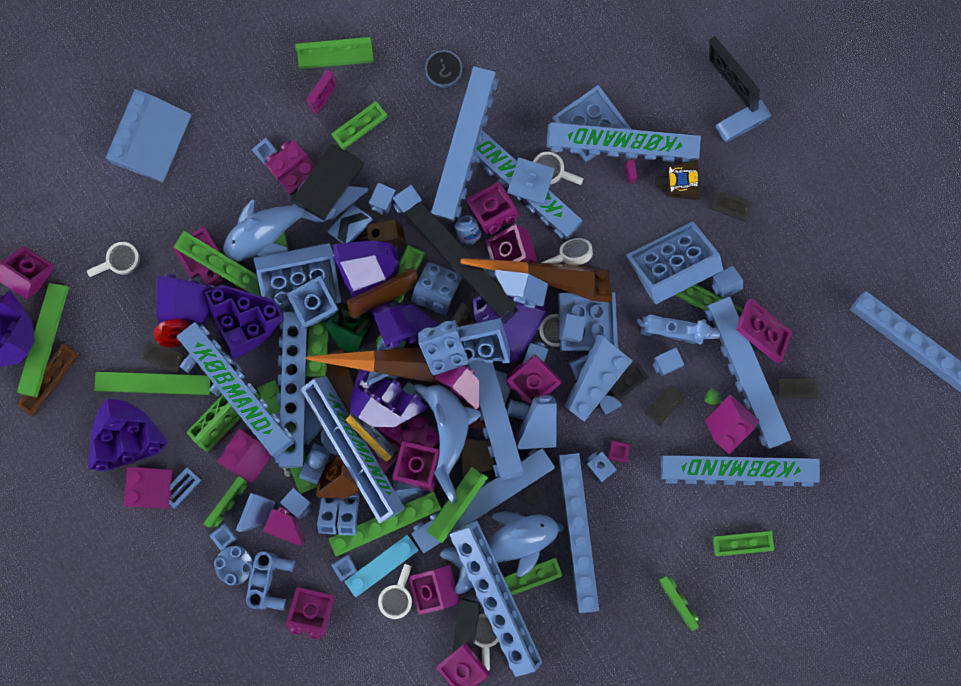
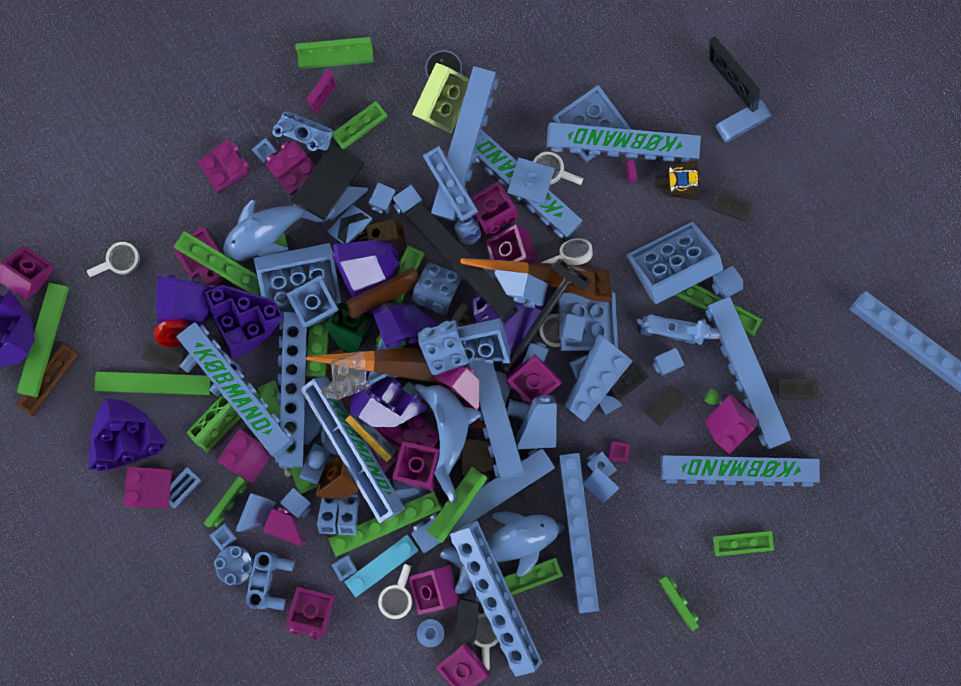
(148, 136): medium blue slope -> none
(224, 166): none -> magenta plate
(292, 126): none -> medium blue piece
(347, 376): none -> clear bracket
(430, 633): none -> medium blue piece
(442, 98): none -> yellowish green slope
(450, 183): none -> medium blue tile
(570, 276): none -> black tile
(600, 485): none -> medium blue sticker
(764, 330): magenta plate -> none

